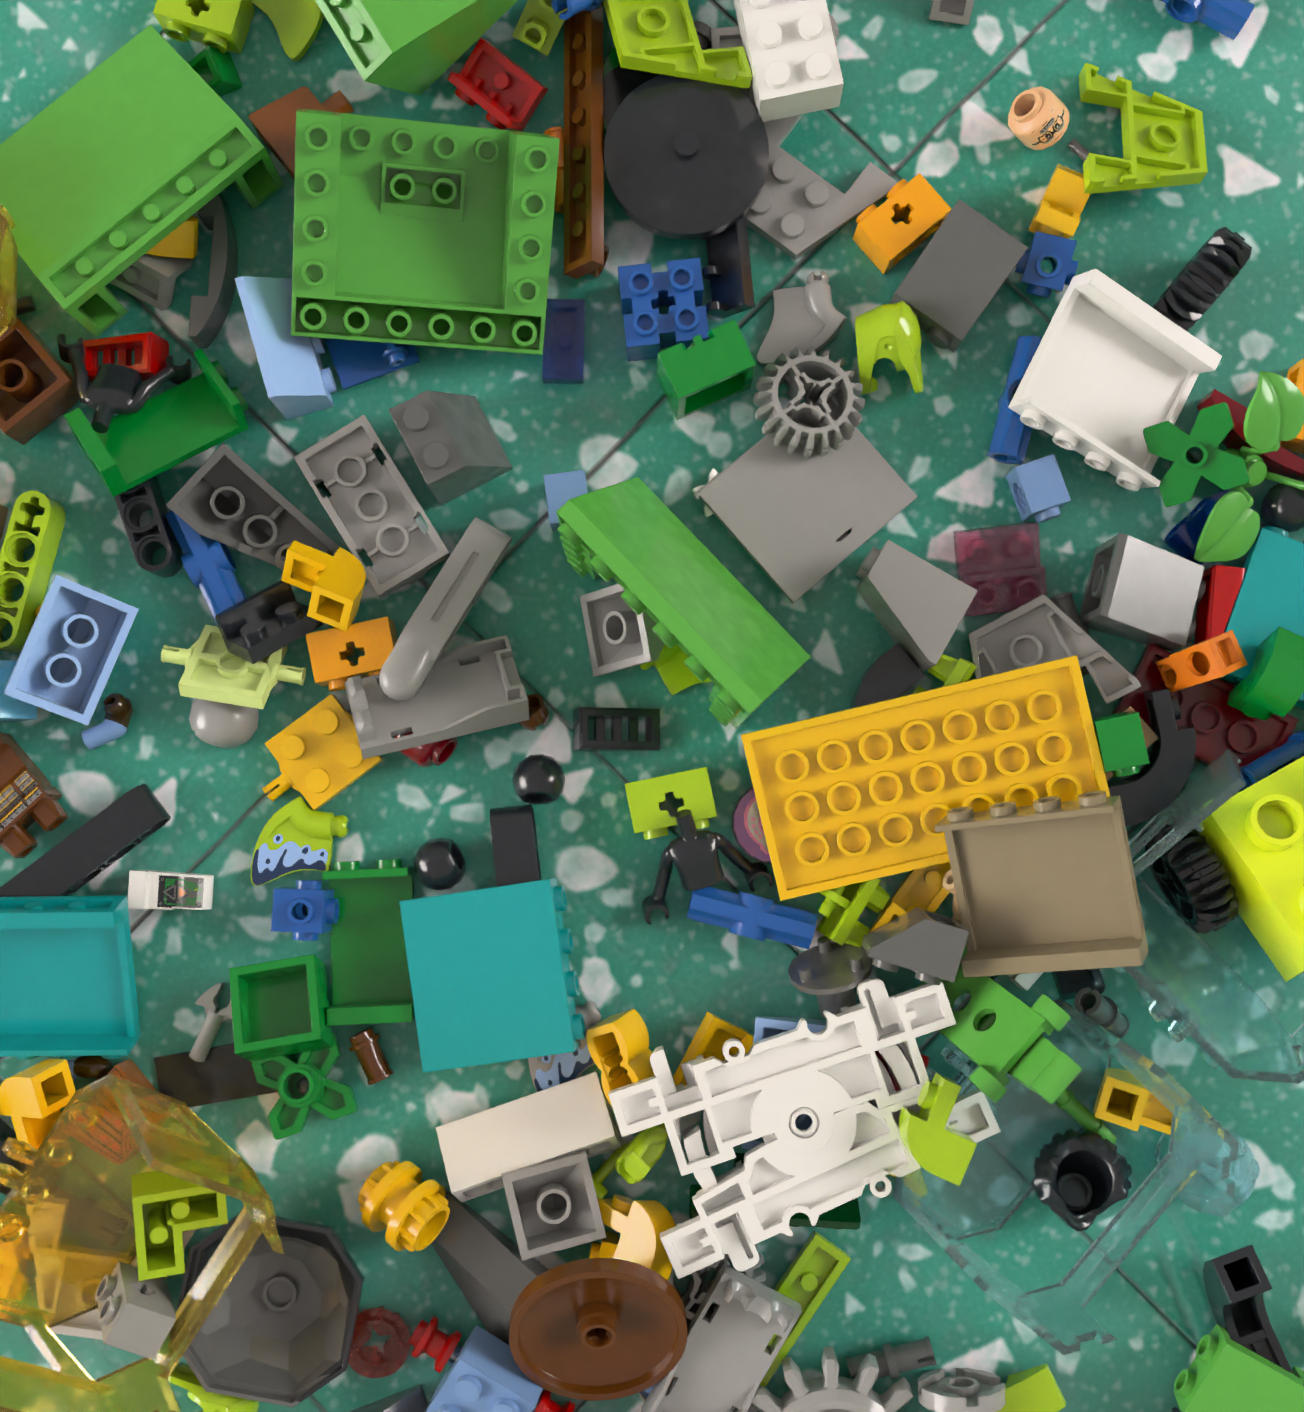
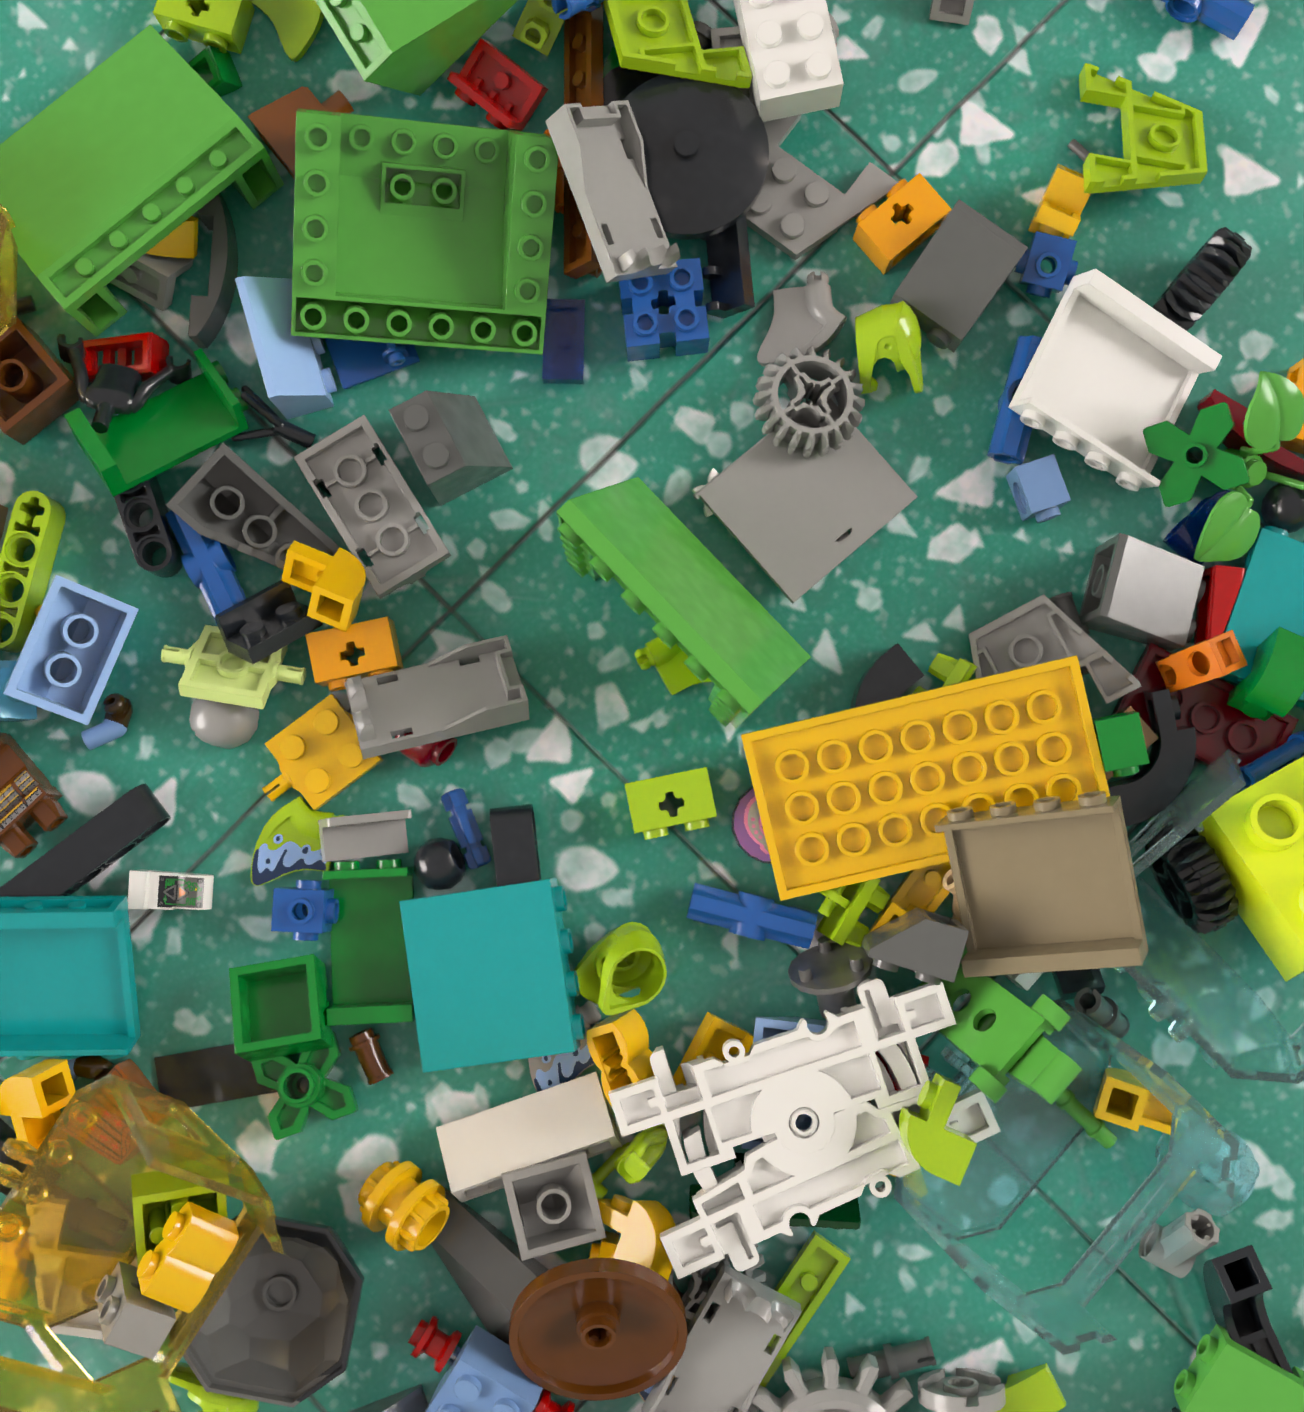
(188, 1257): none -> yellow brick
(212, 1022): light grey bar -> none
(281, 427): none -> black plant
(363, 835): none -> light grey panel
(369, 1360): clear red gear -> none
(443, 610): light grey piece -> none
(466, 828): none -> blue axle
(538, 779): black piece -> none
(539, 715): reddish brown hinge -> none
(561, 488): medium blue panel -> none
(580, 729): black slope -> none
(608, 180): none -> light grey piece
(616, 633): light grey slope -> none
(619, 963): none -> lime helmet
(697, 863): black piece -> none
(705, 370): green piece -> none
(913, 601): light grey slope -> none
(1000, 565): clear pink slope -> none
(1038, 118): light nougat head -> none
(1080, 1177): black hair -> none
(1180, 1242): none -> light grey piece

